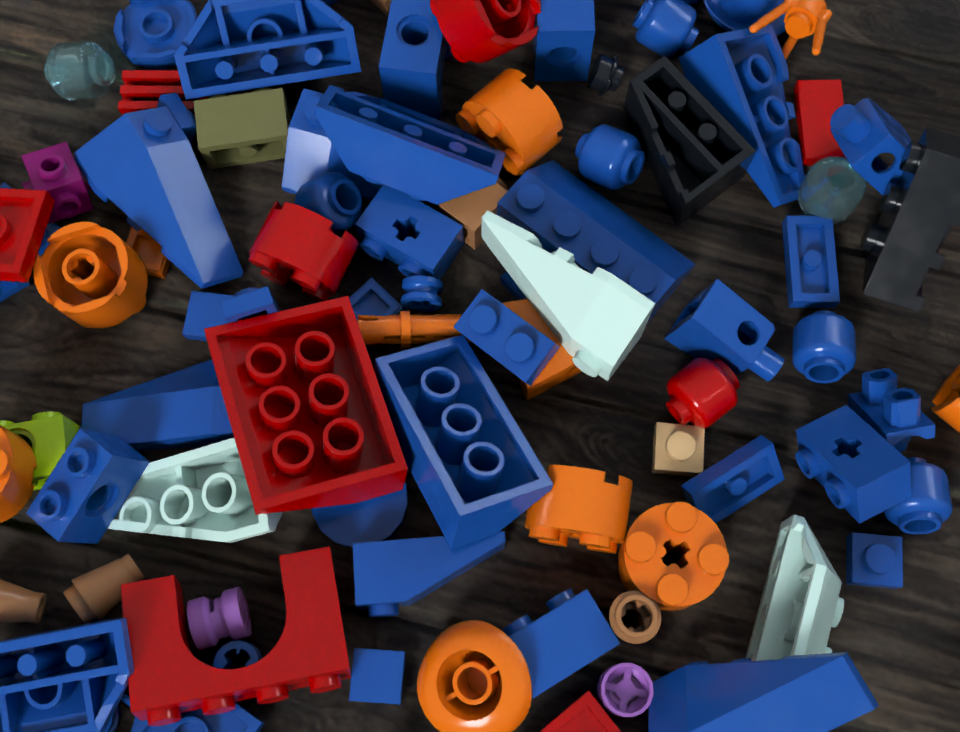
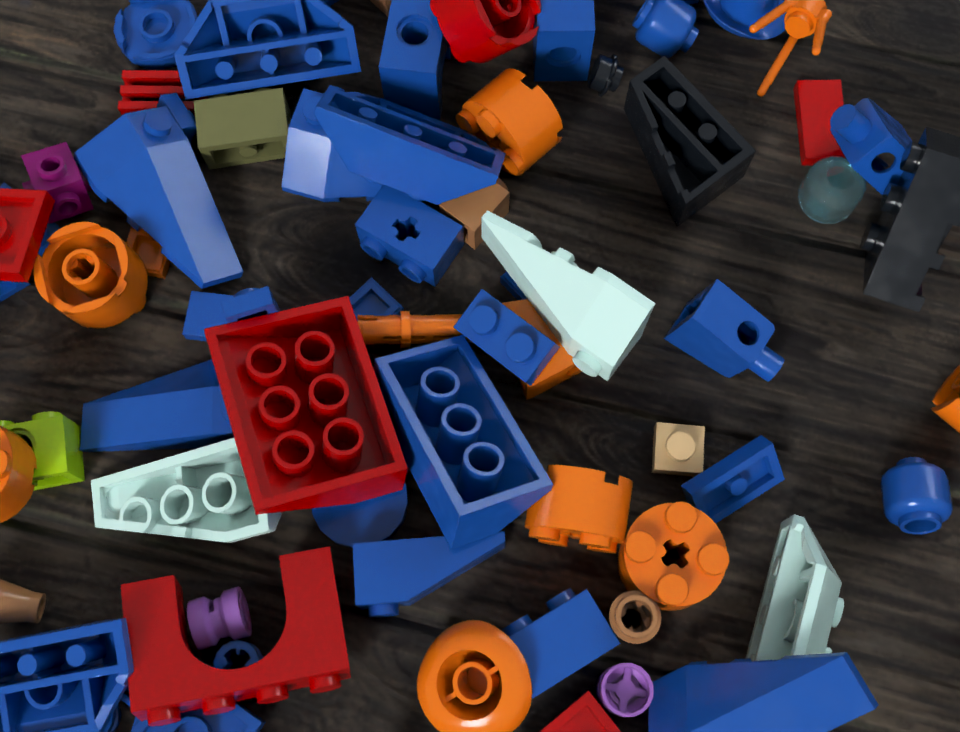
(79, 70): clear light blue head -> none
(87, 487): blue brick -> none
(100, 589): medium nougat cone -> none
(303, 249): red brick -> none
(333, 198): blue head -> none
(377, 676): blue tile -> none
(421, 293): blue bush -> none
(598, 233): blue slope -> none
(610, 157): blue head -> none
(702, 392): red head -> none
(744, 83): blue wedge -> none
(810, 262): blue plate -> none
(824, 346): blue head -> none
(853, 464): blue brick -> none
(874, 560): blue plate -> none
(890, 410): blue hips -> none

